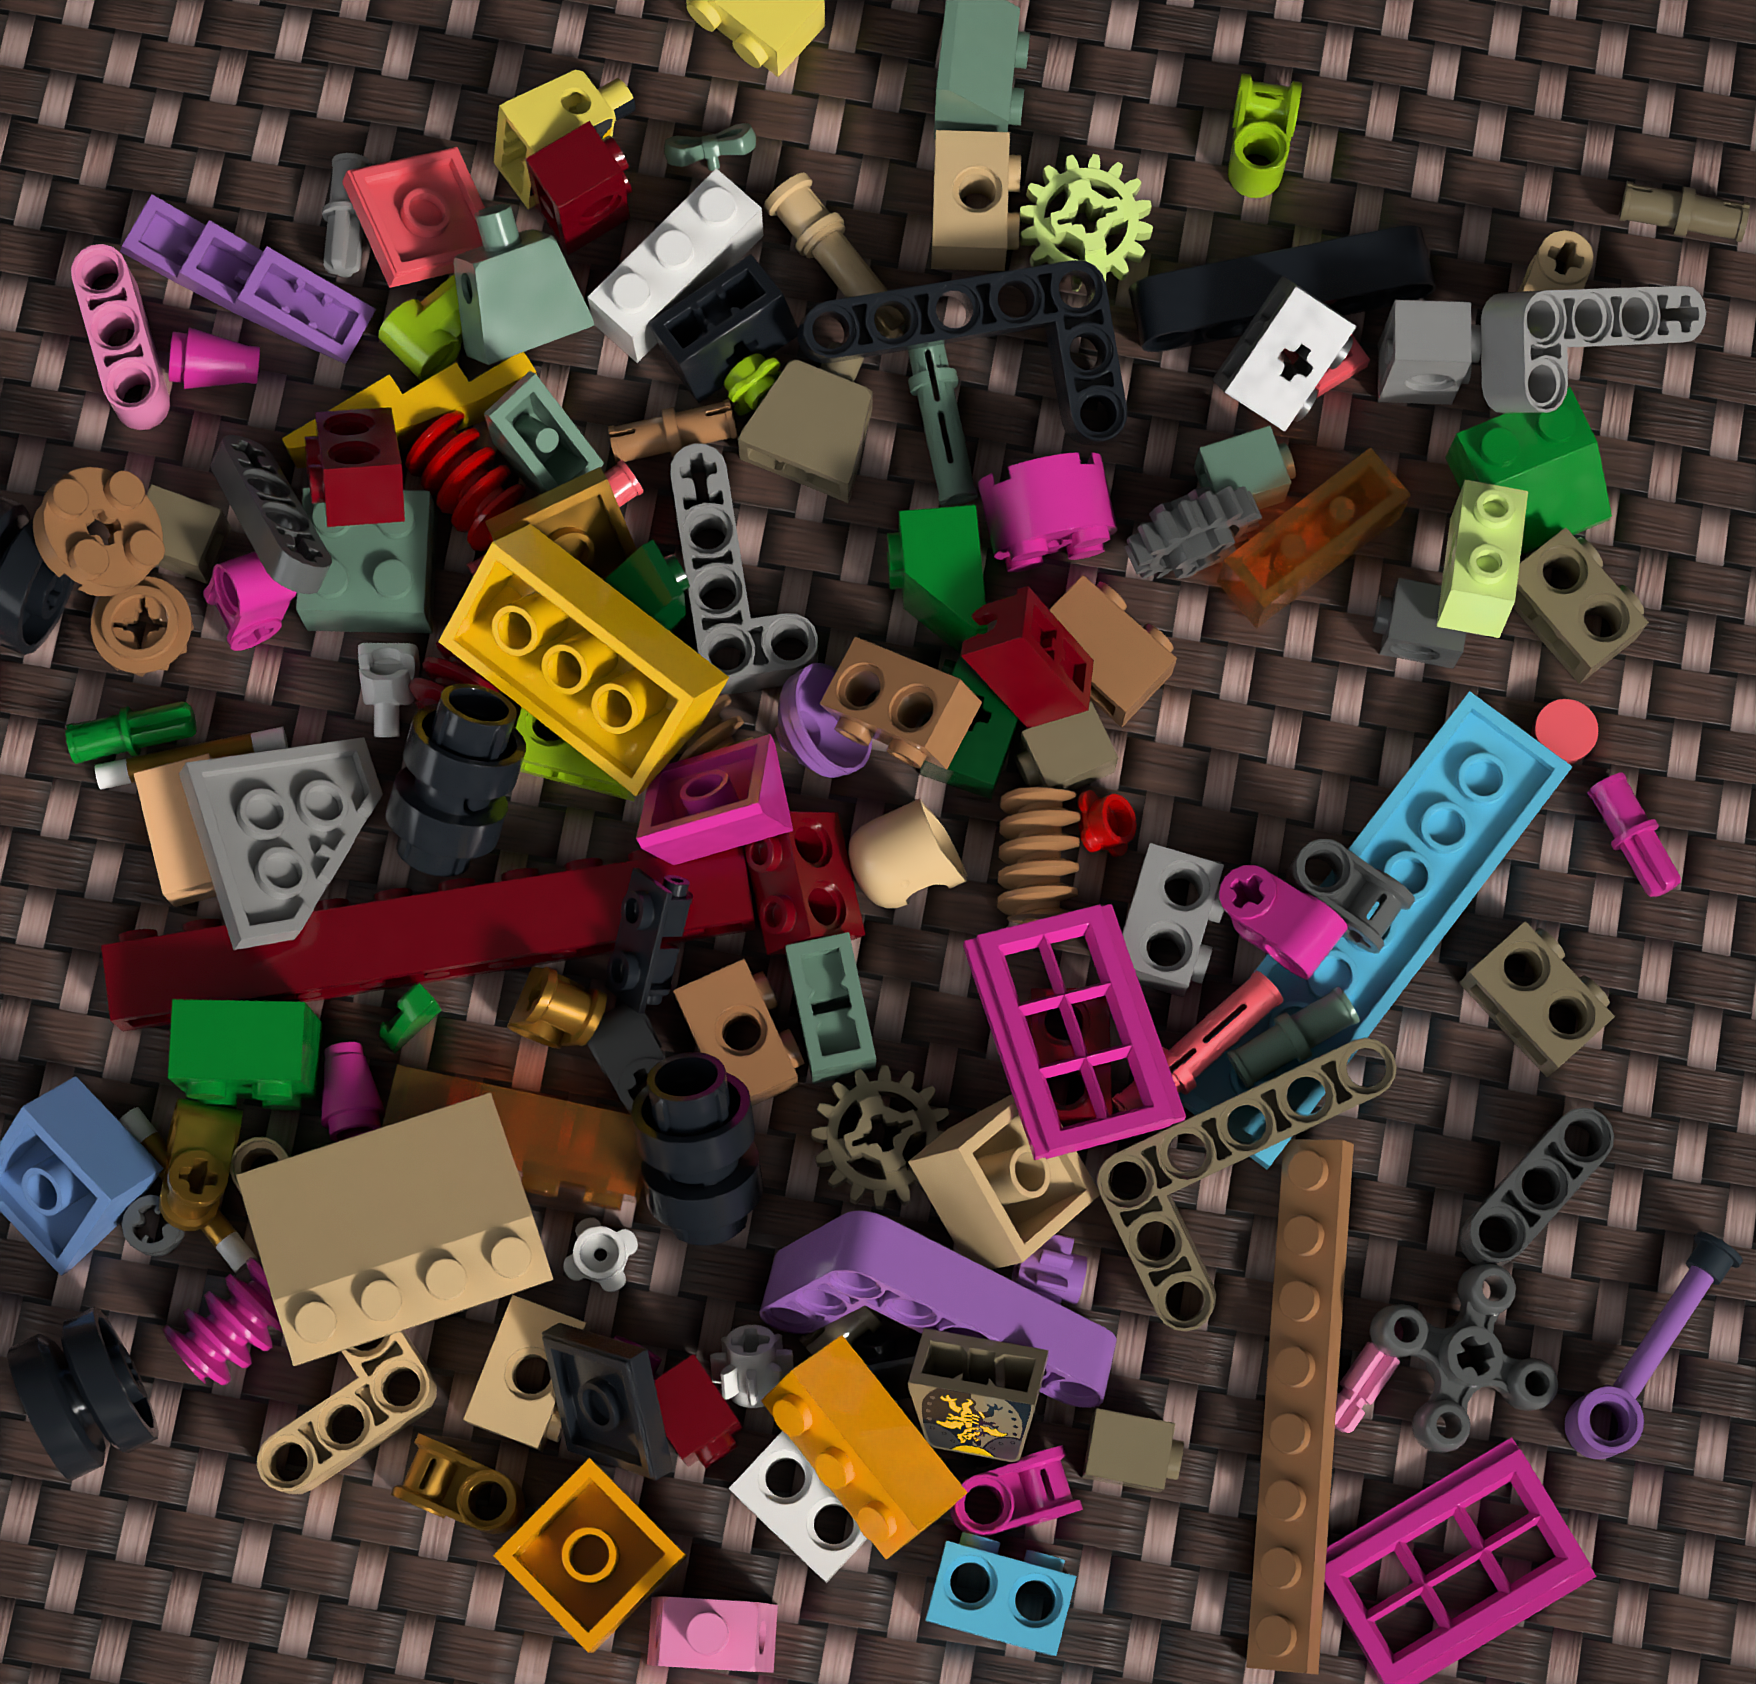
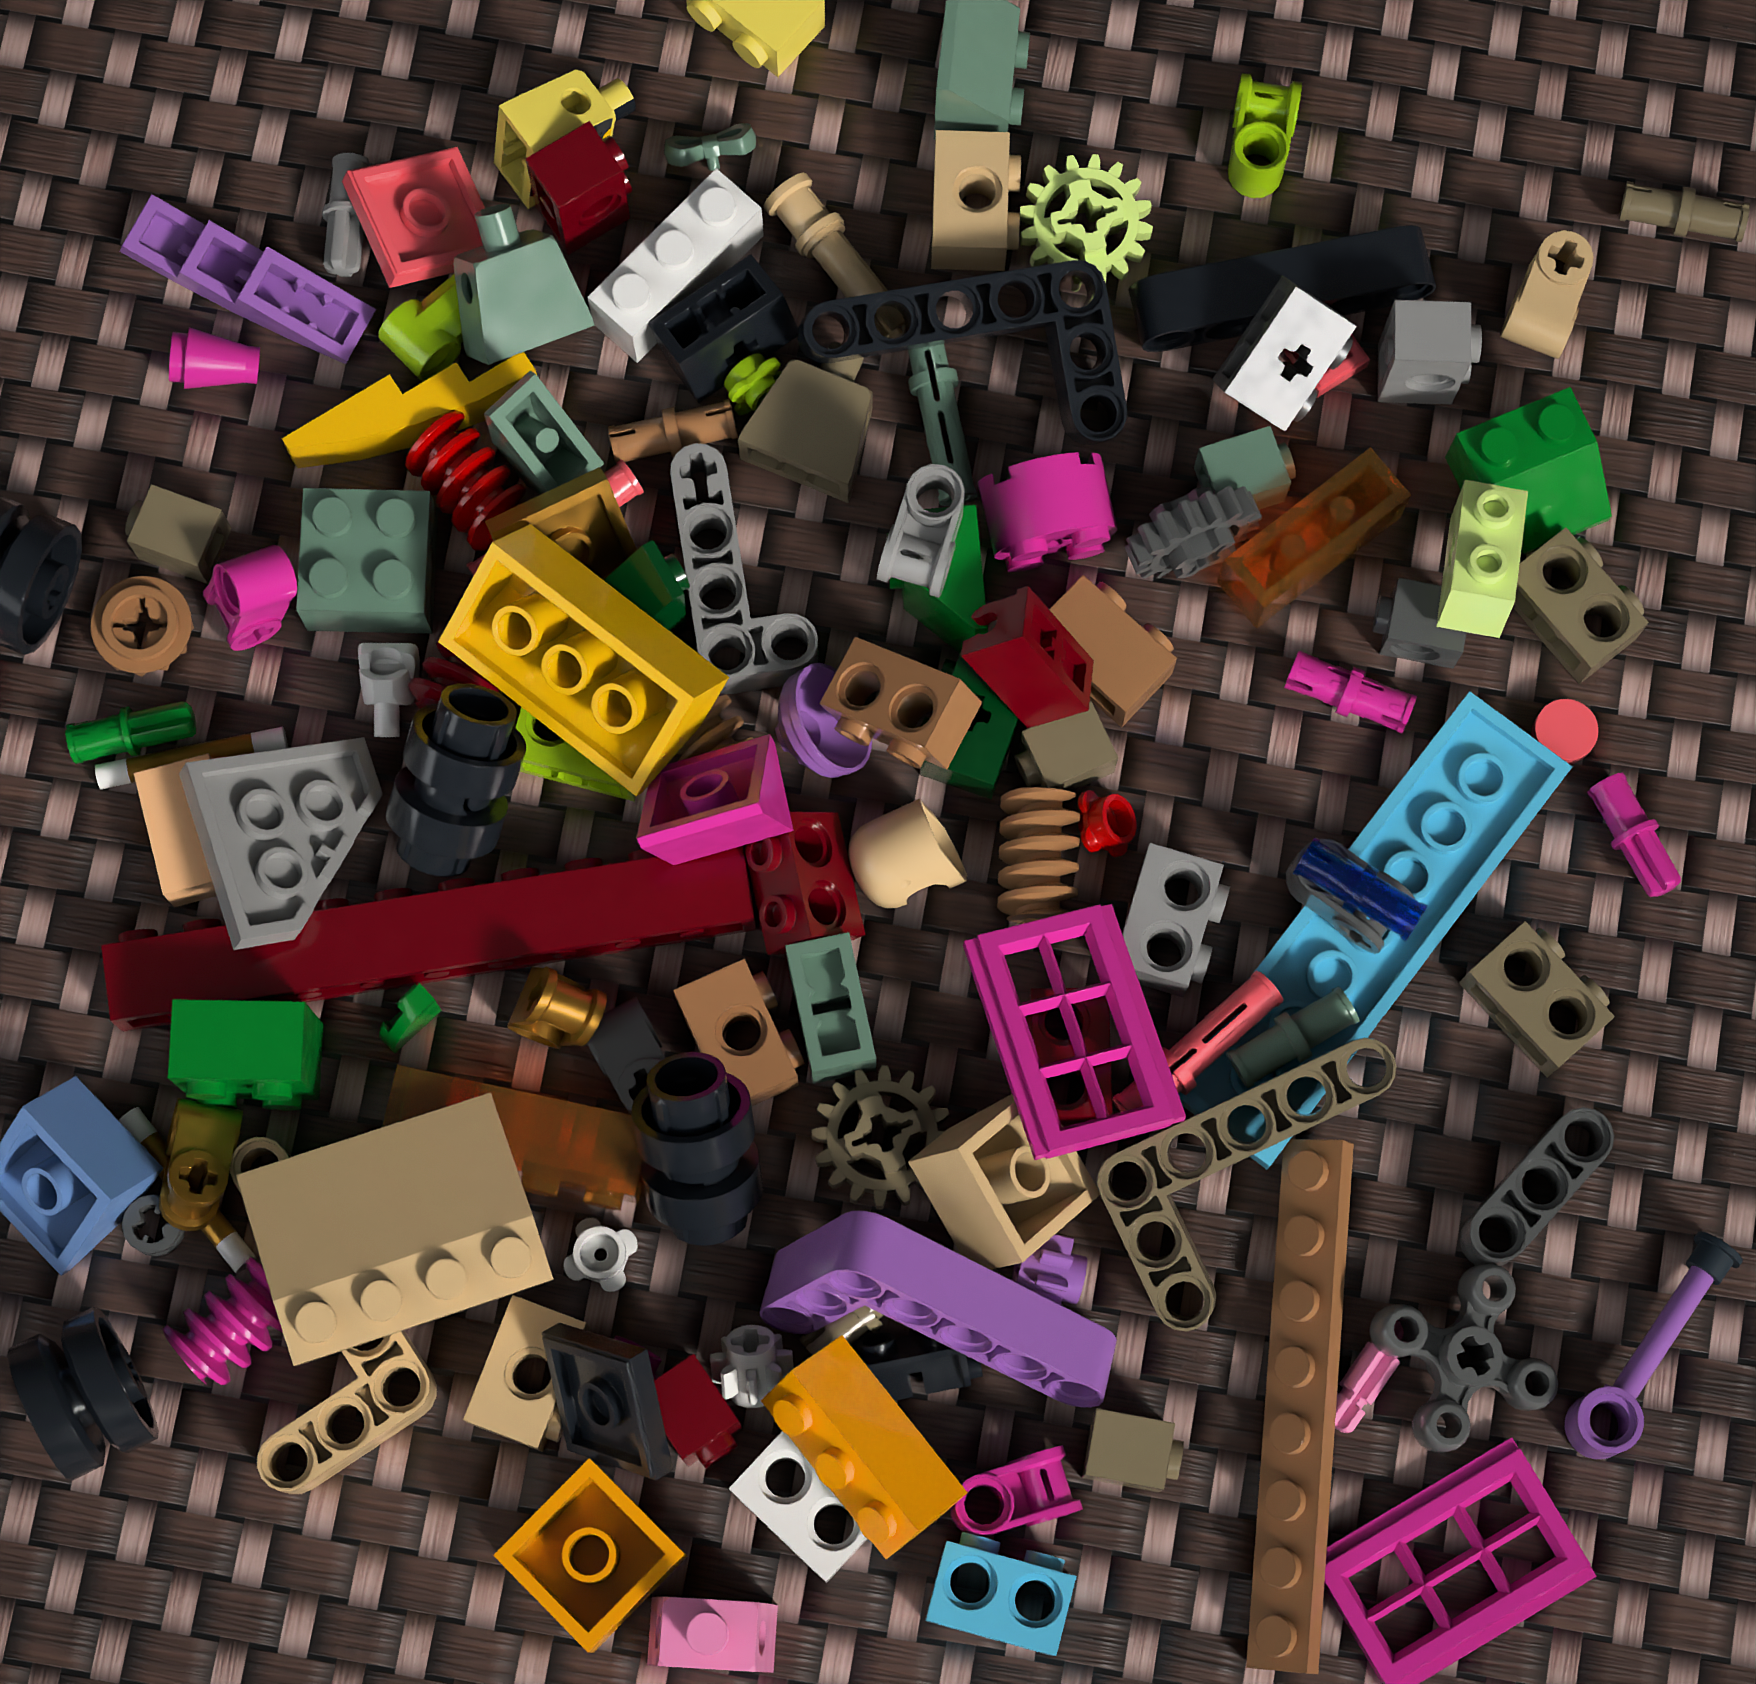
(107, 313): bright pink beam -> none
(122, 507): medium nougat plate -> none
(271, 514): dark grey beam -> none
(349, 1093): dark pink cone -> none
(356, 467): dark red brick -> none
(448, 1485): pearl gold piece -> none
(640, 965): black hinge -> none
(923, 541): none -> light grey piece
(976, 1394): dark tan torso -> none
(1280, 919): dark pink piece -> none
(1350, 691): none -> dark pink pin
(1360, 889): none -> clear blue pin
(1530, 332): light grey beam -> none

